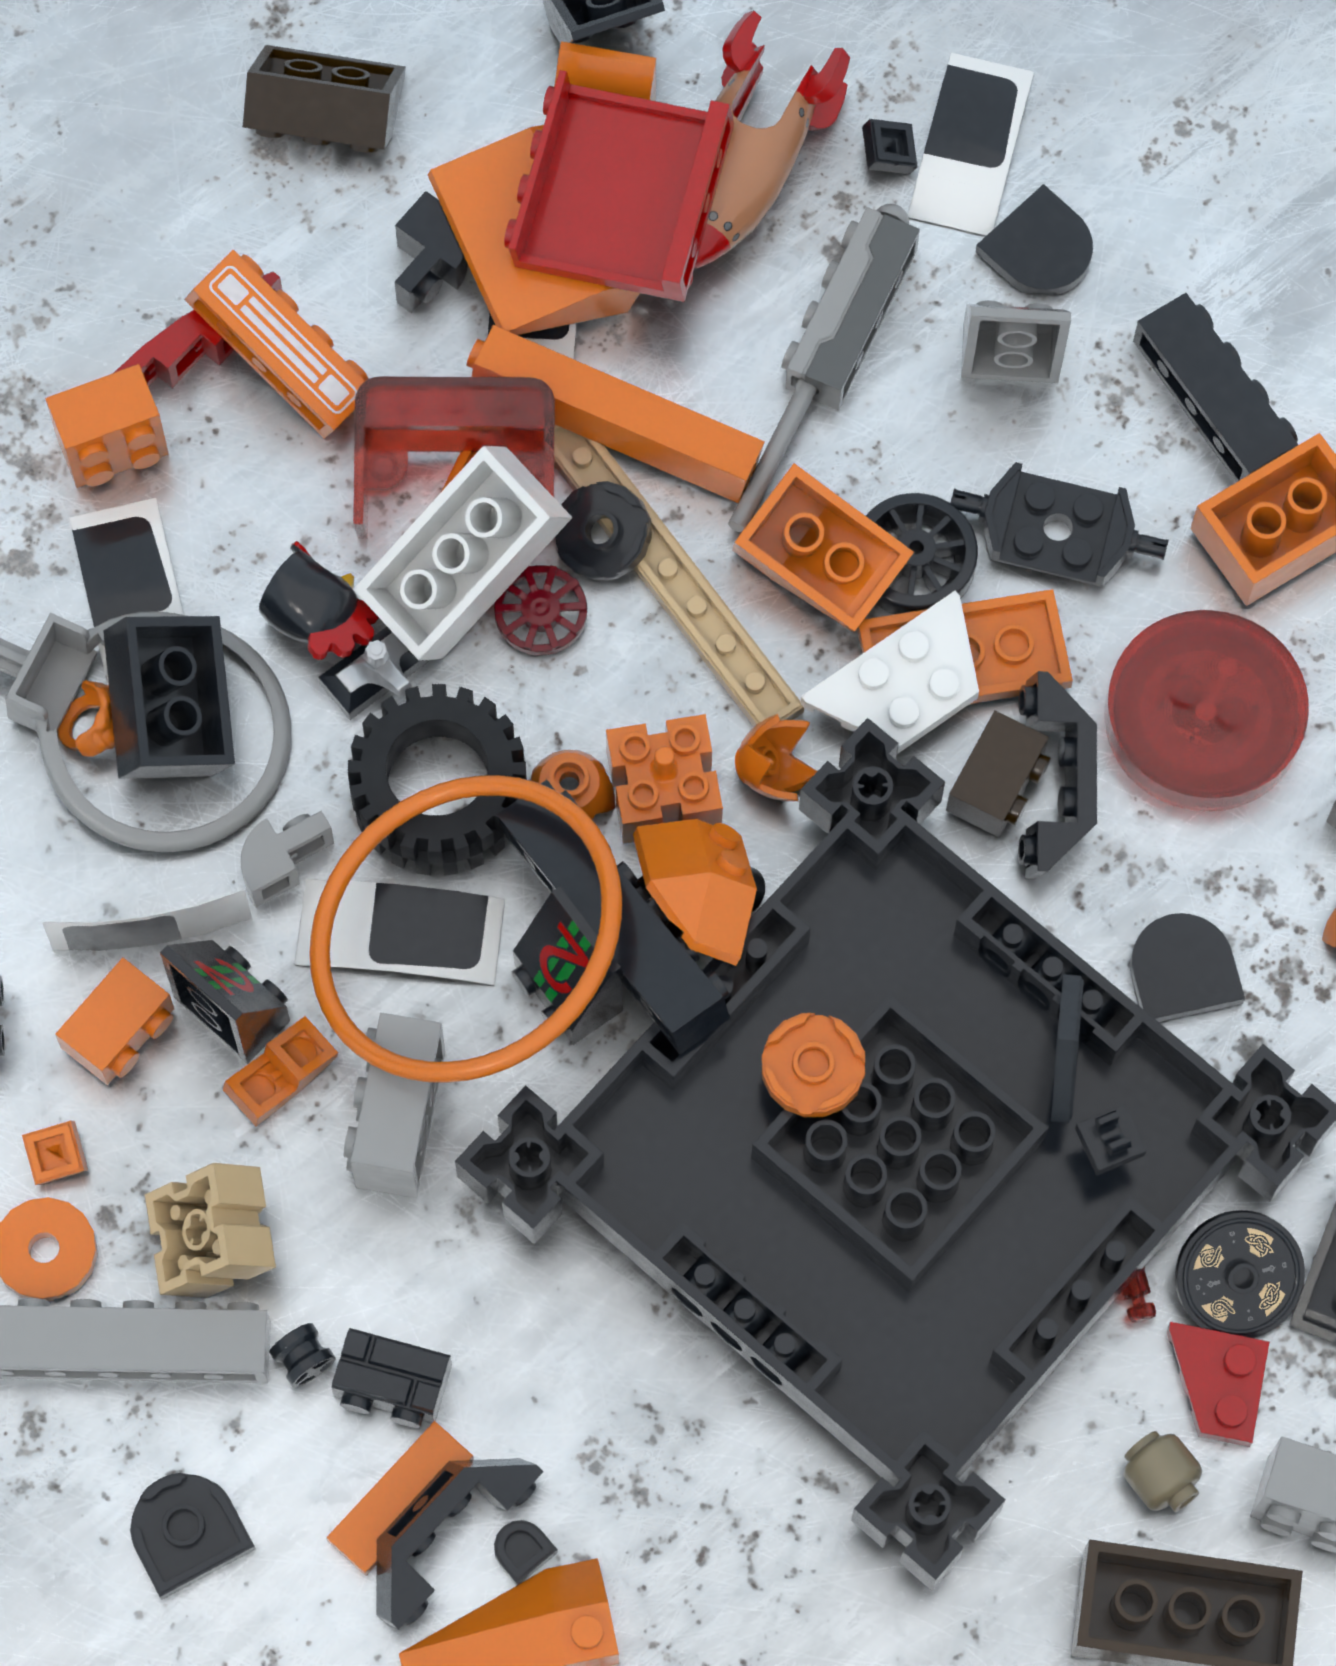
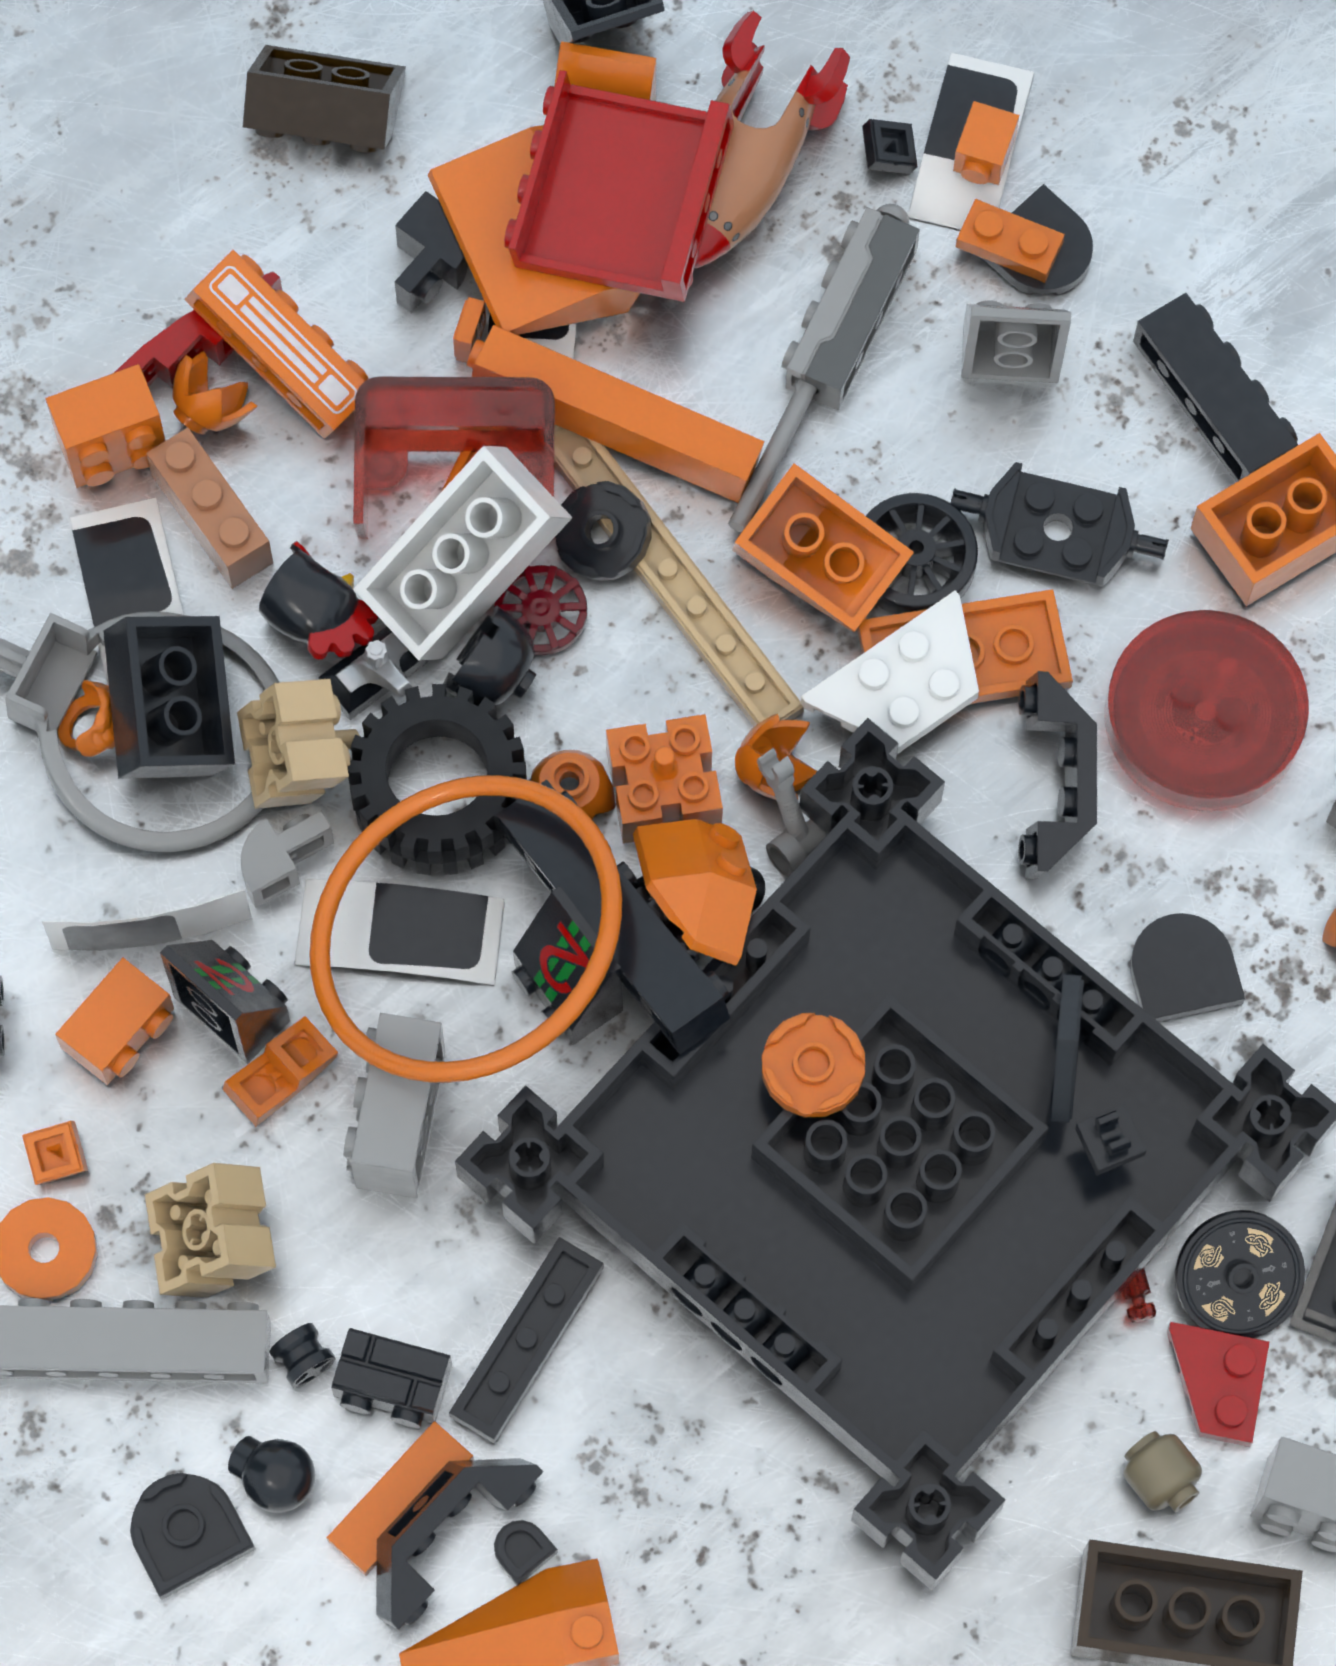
(205, 408): none -> orange piece
(210, 508): none -> nougat brick
(273, 1472): none -> black piece
(294, 743): none -> tan brick
(469, 328): none -> orange tile
(495, 660): none -> black cylinder
(526, 1340): none -> black plate
(799, 837): none -> light grey brick
(985, 144): none -> orange brick
(998, 773): dark brown brick -> none
(1009, 240): none -> orange plate

